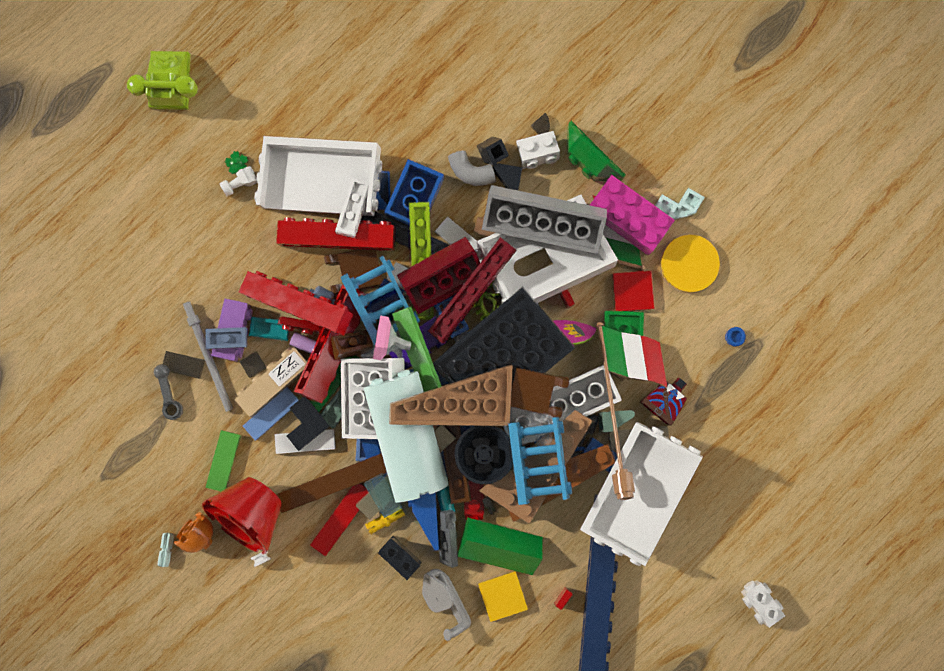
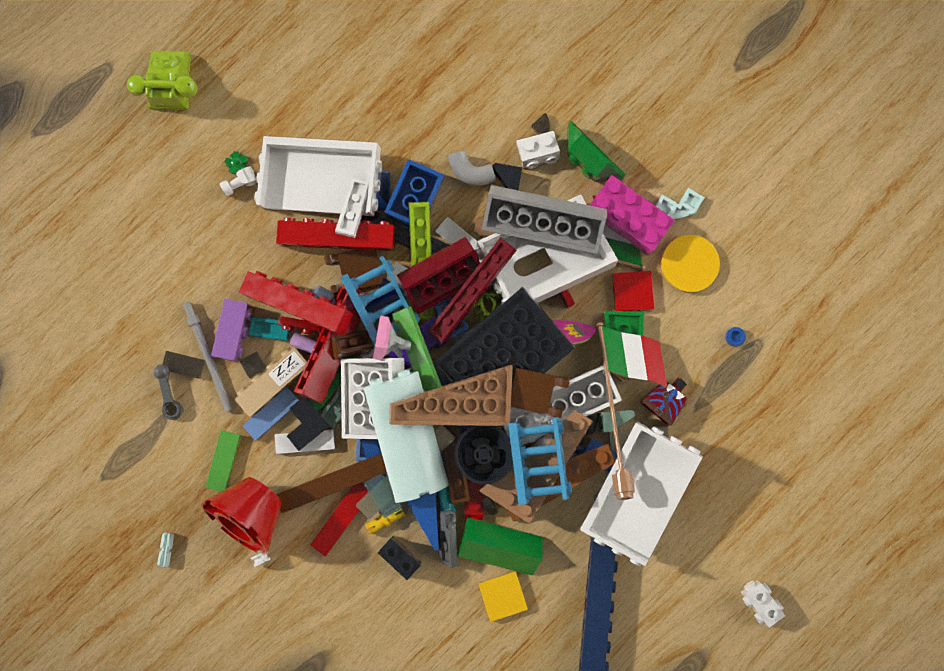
(195, 535): orange cylinder -> none
(226, 338): sand blue plate -> none
(441, 596): light grey piece -> none
(492, 150): black brick -> none
(563, 598): red tile -> none

